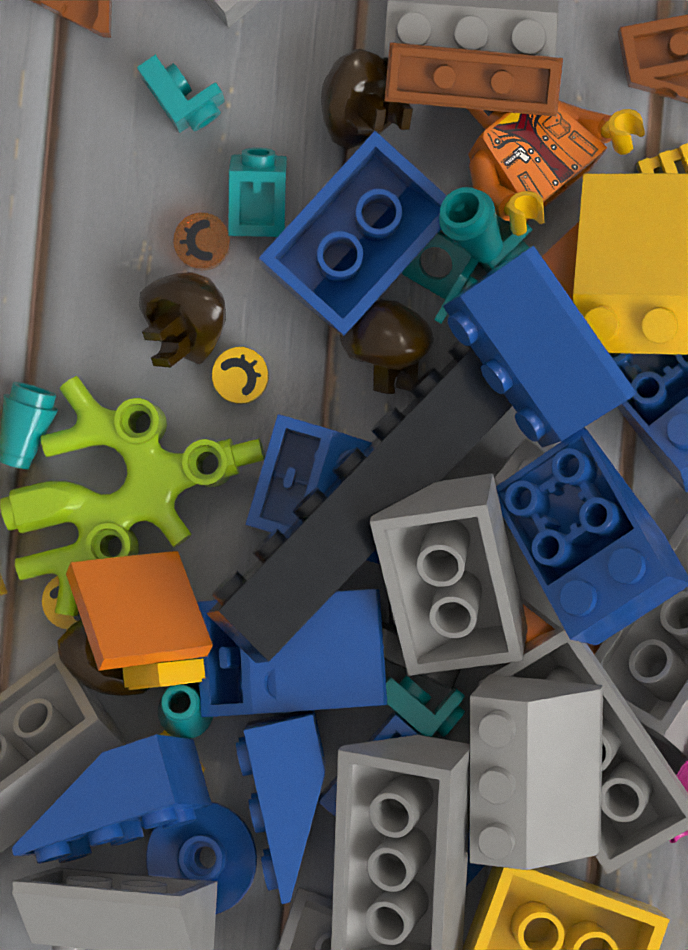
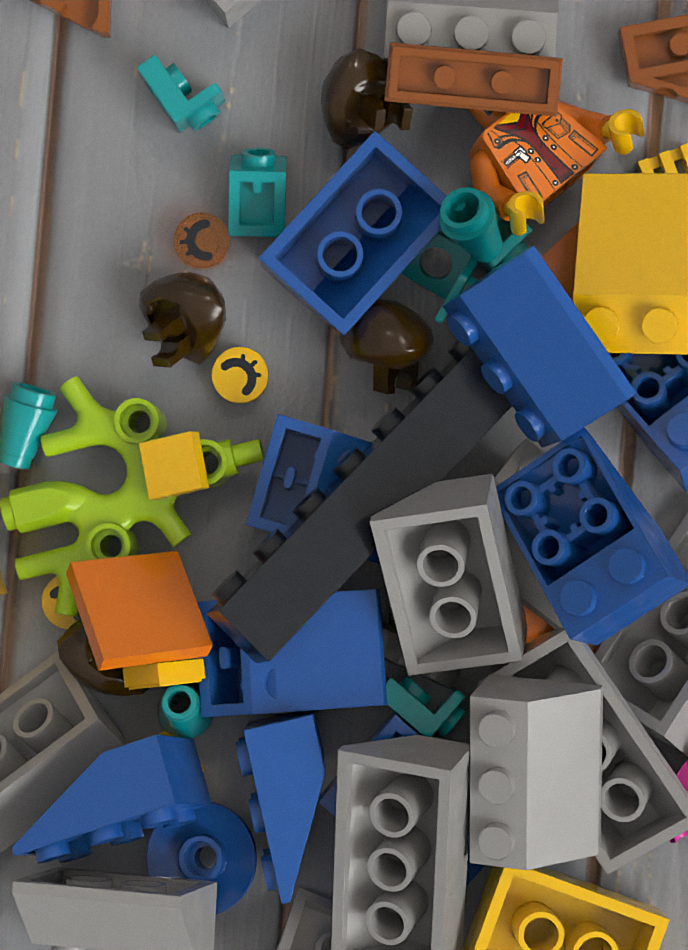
(173, 465): none -> yellow tile

